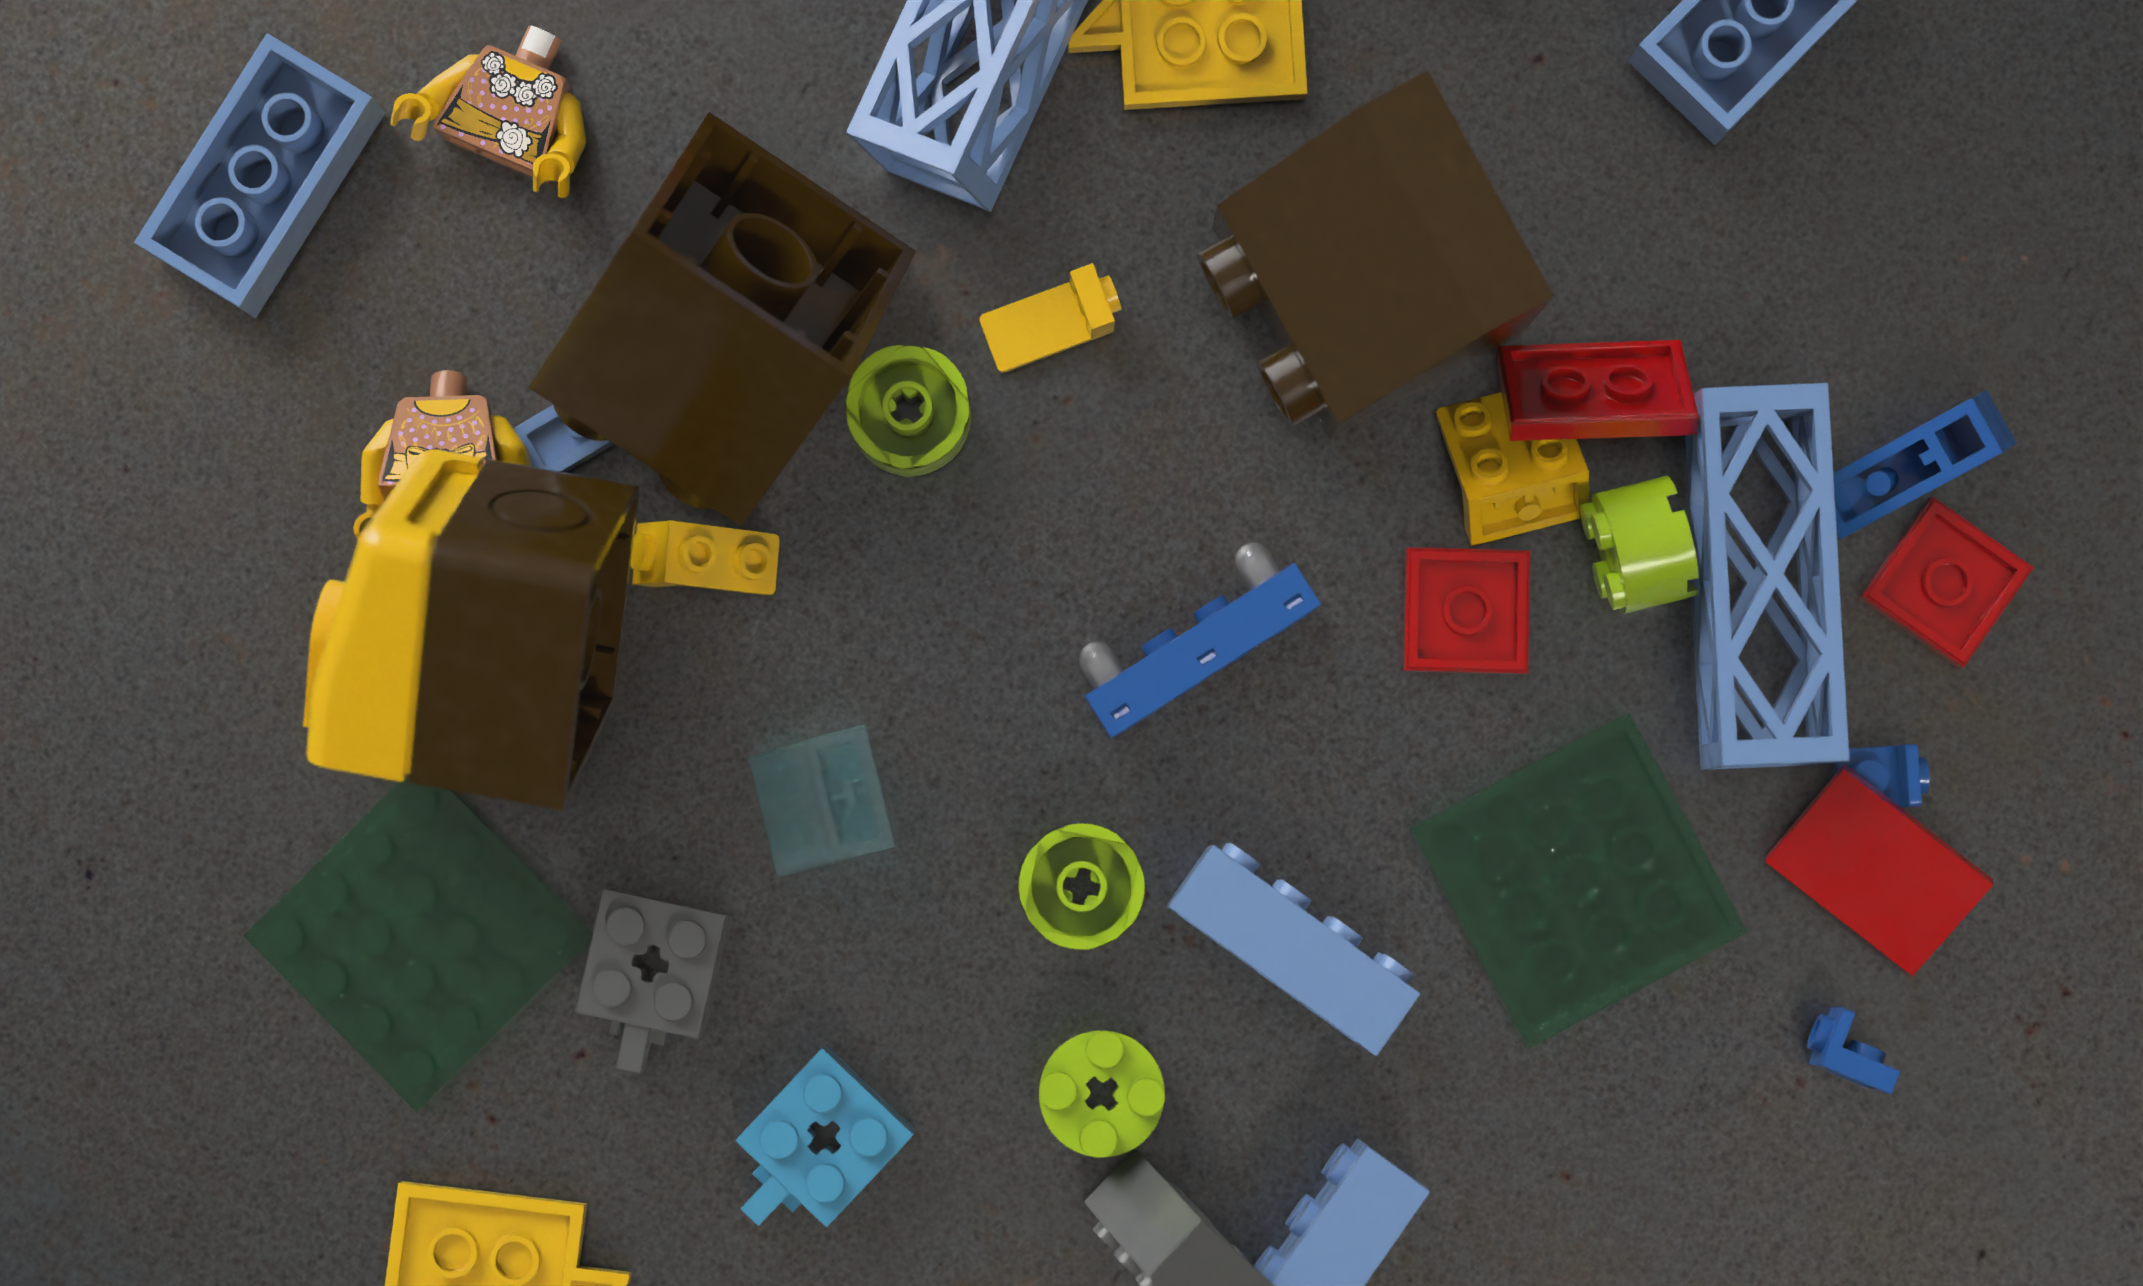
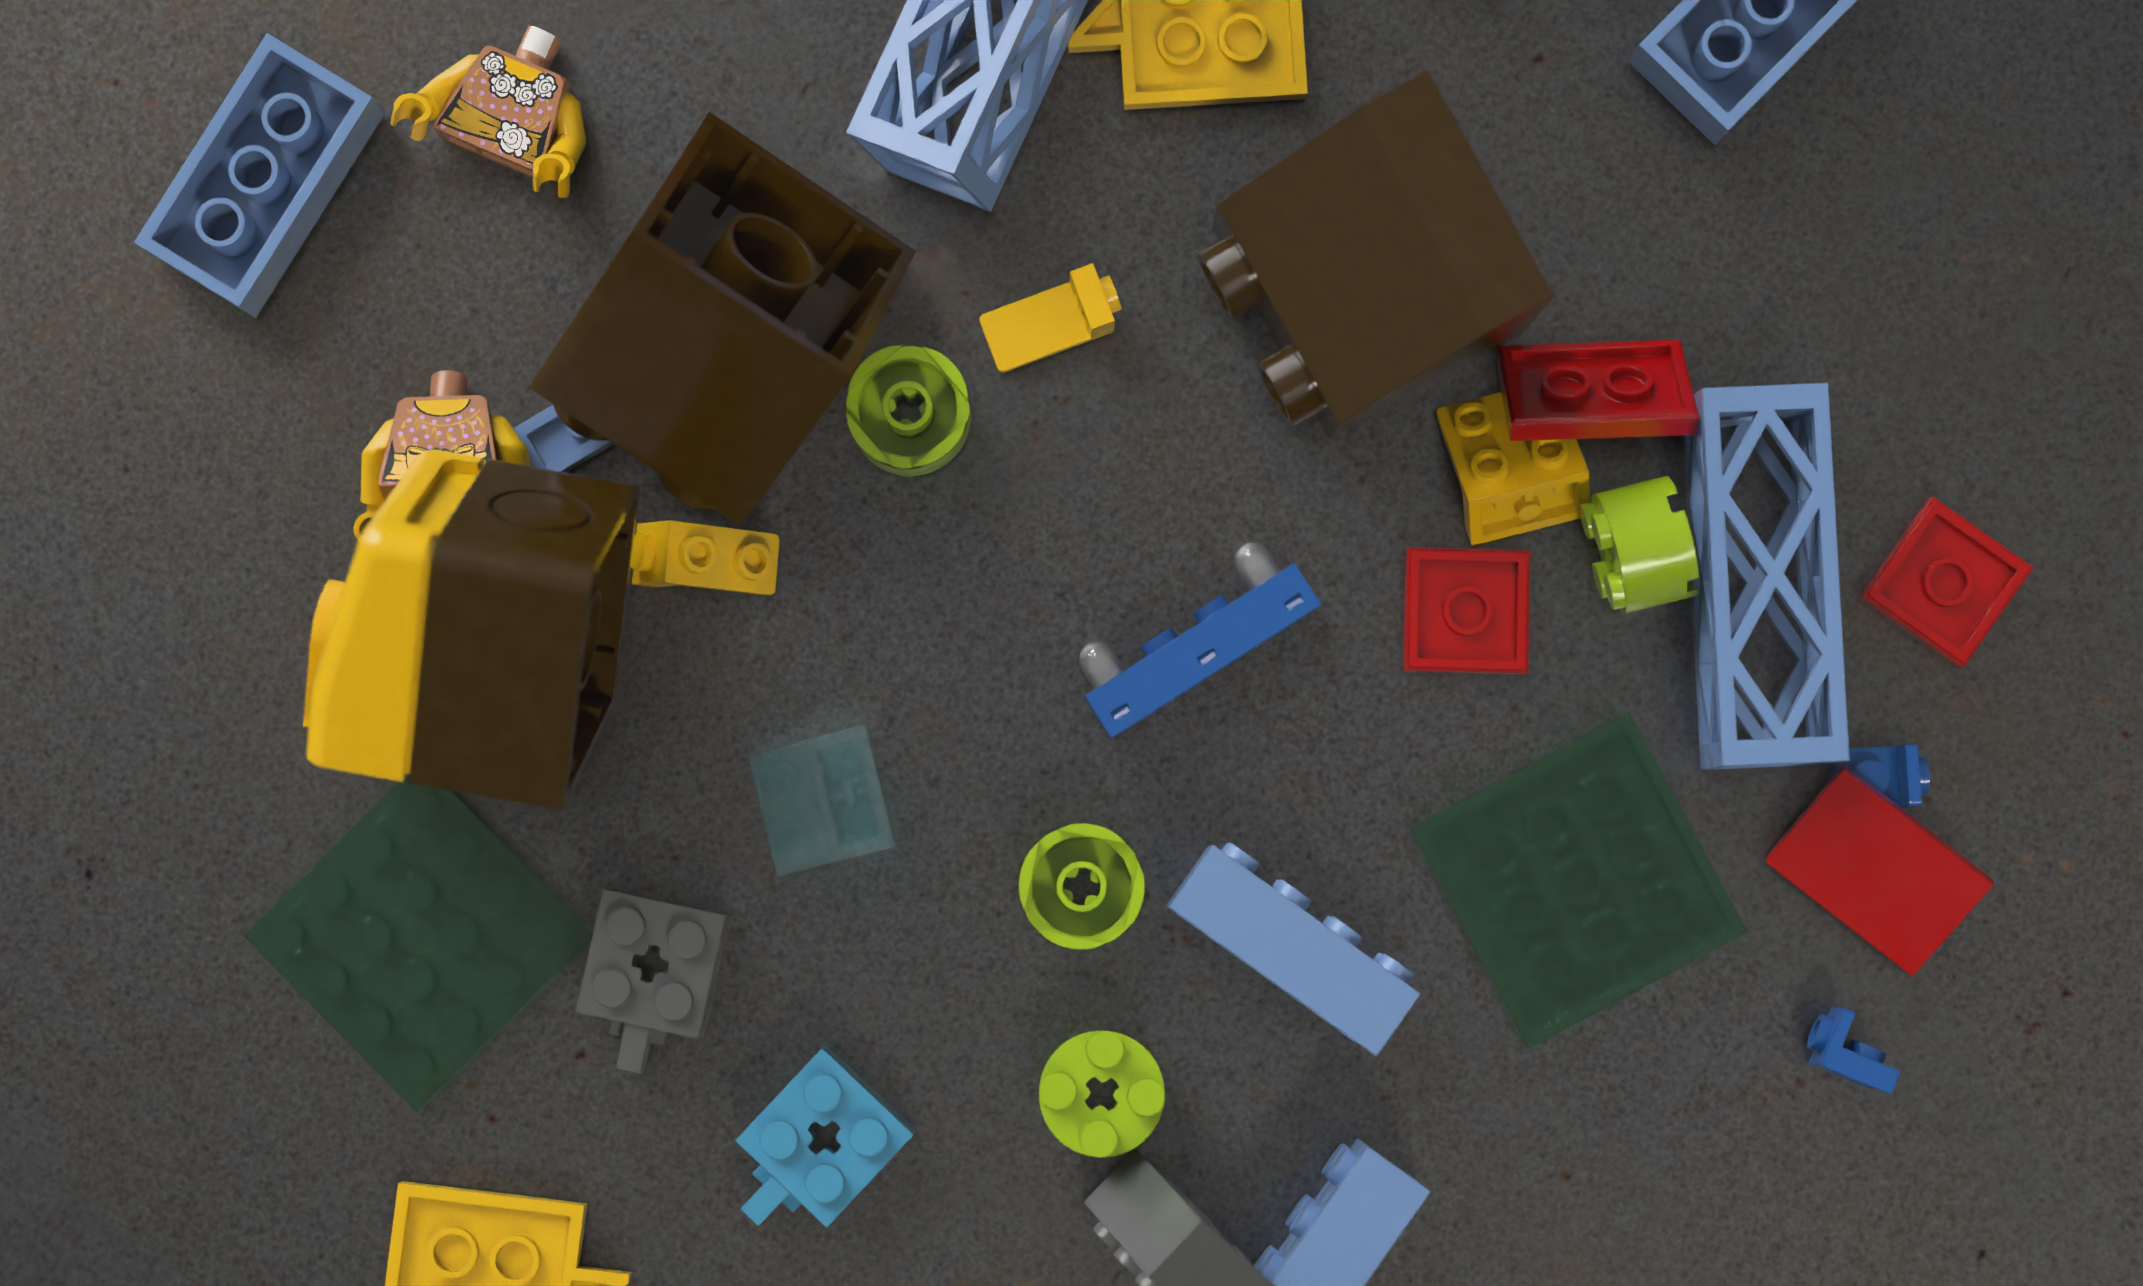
(1919, 462): blue slope -> none

